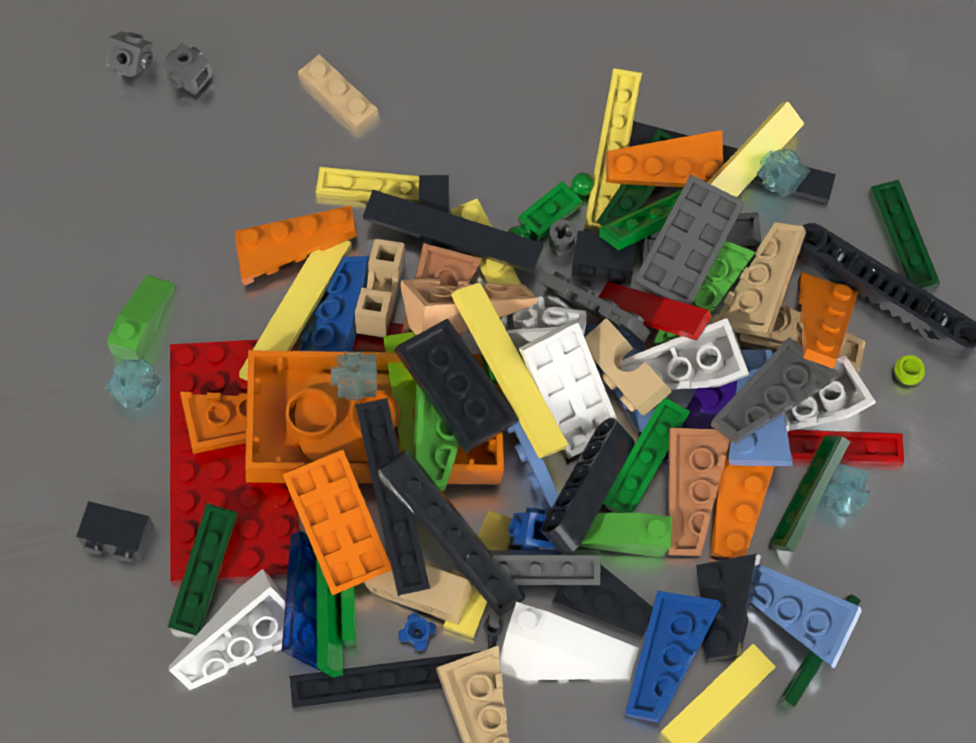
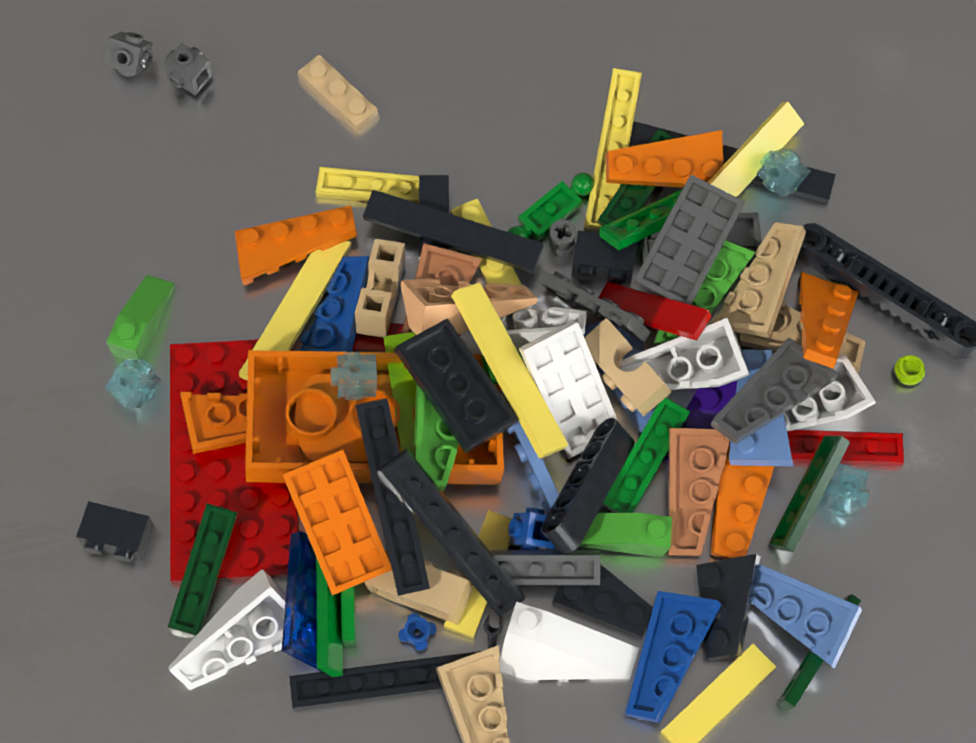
(904, 235): dark green tile -> none

